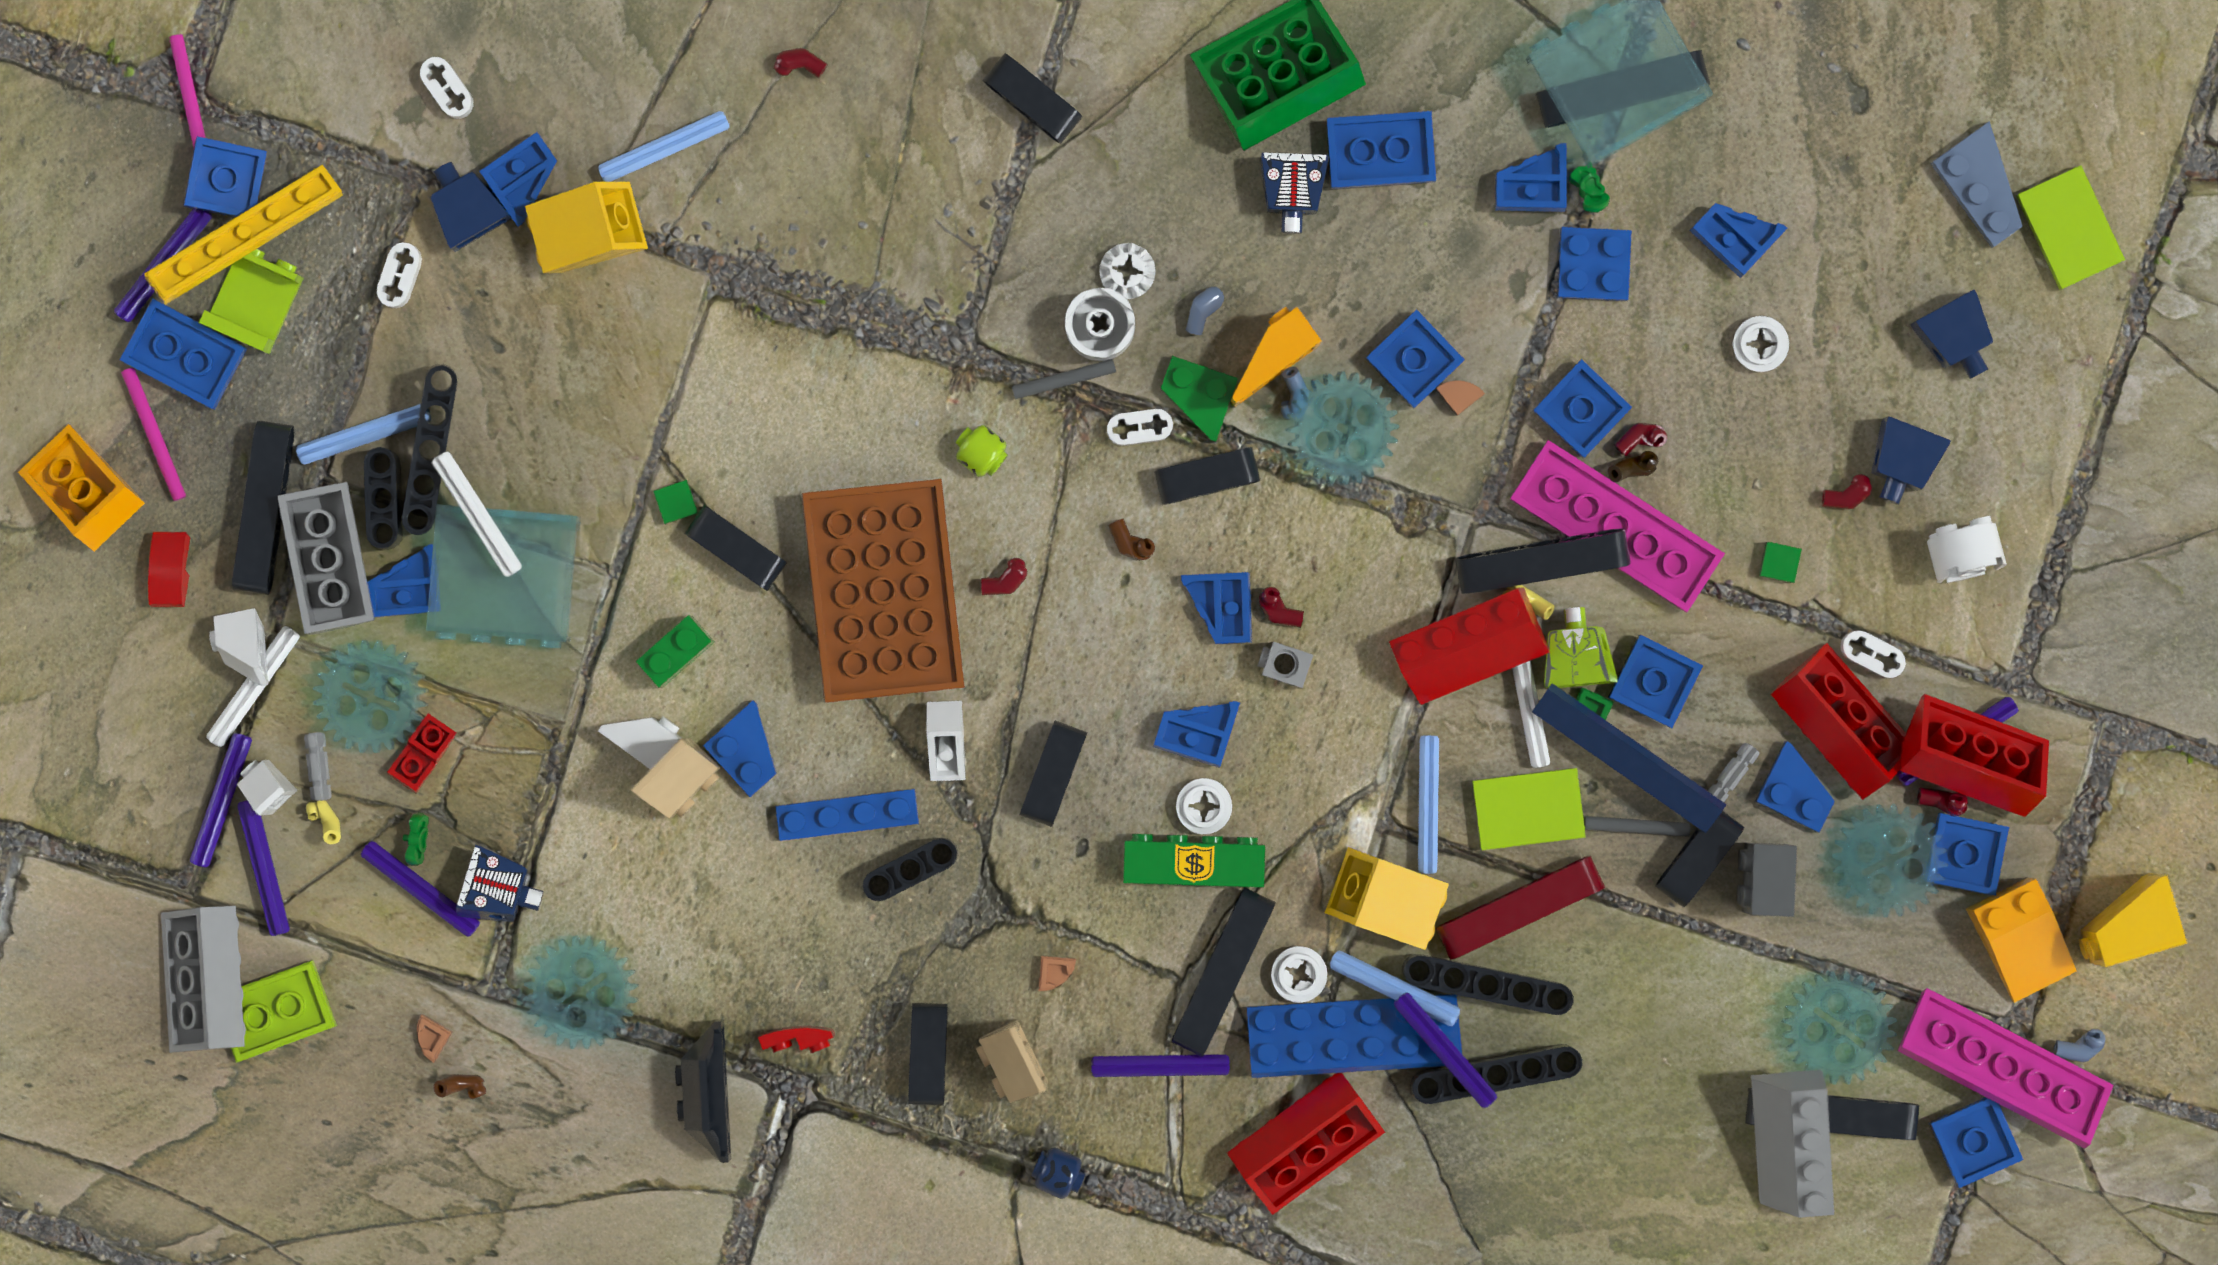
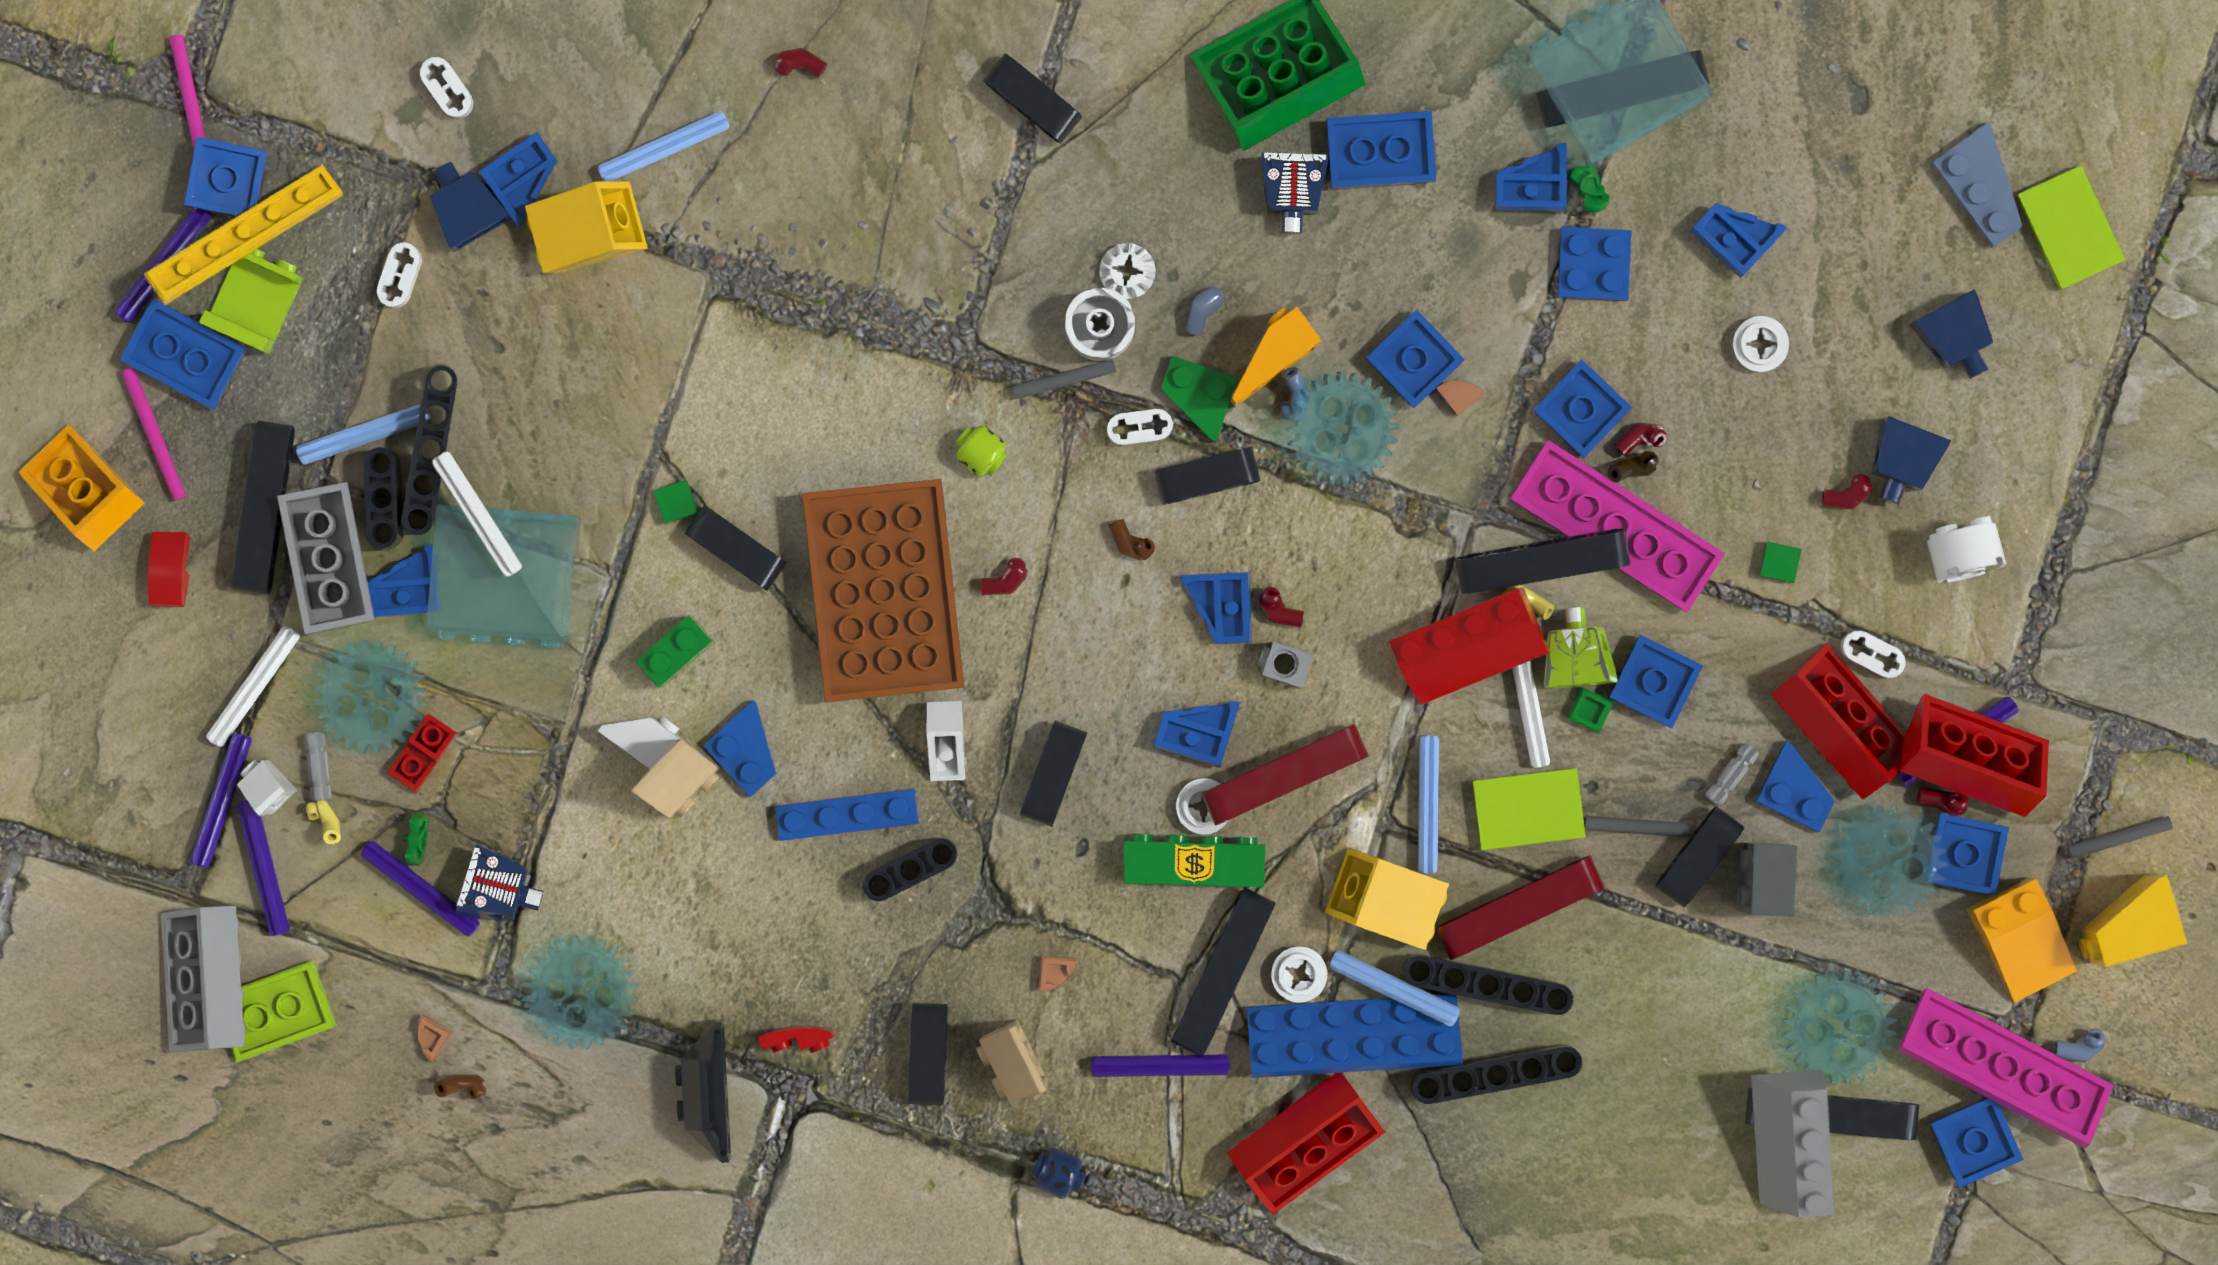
(241, 643): white slope -> none
(1285, 774): none -> dark red beam
(1445, 1050): dark purple axle -> none
(1629, 758): dark blue tile -> none
(2120, 837): none -> dark grey bar

